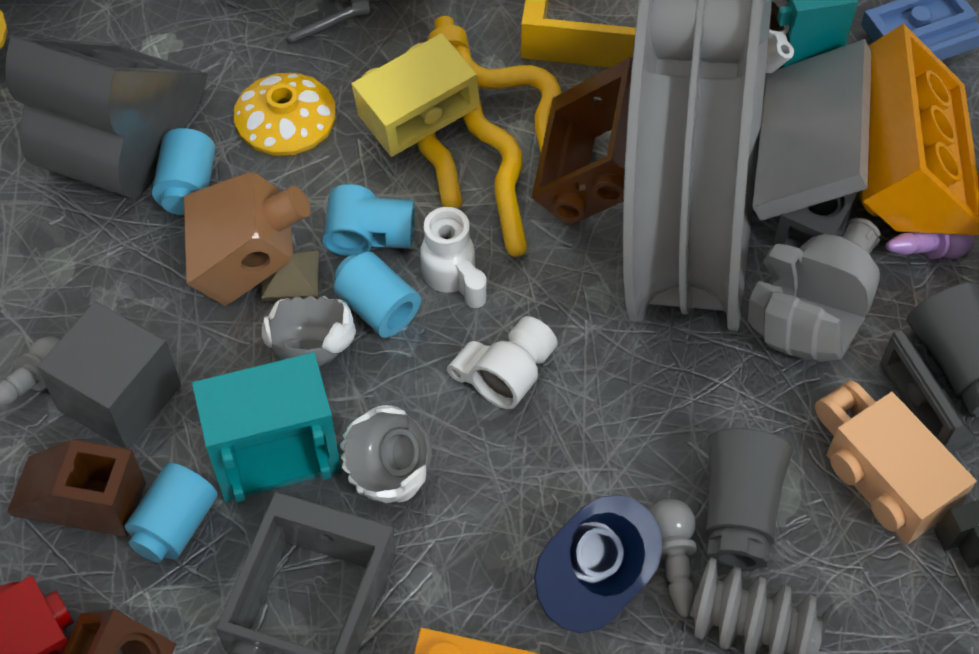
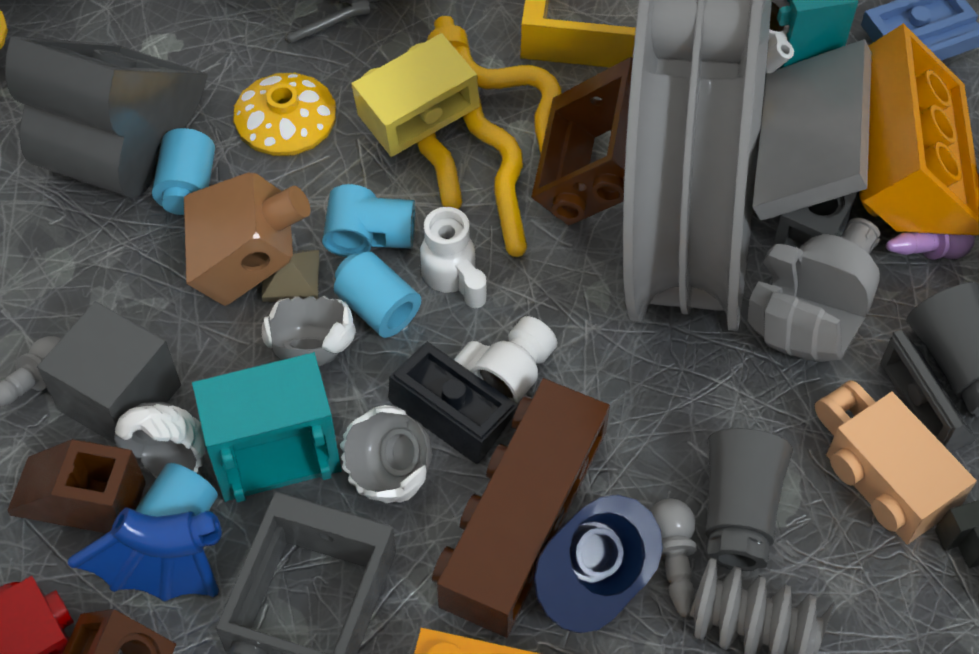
(155, 554): none -> blue arm
(161, 435): none -> white hair
(451, 401): none -> black slope
(521, 506): none -> reddish brown brick

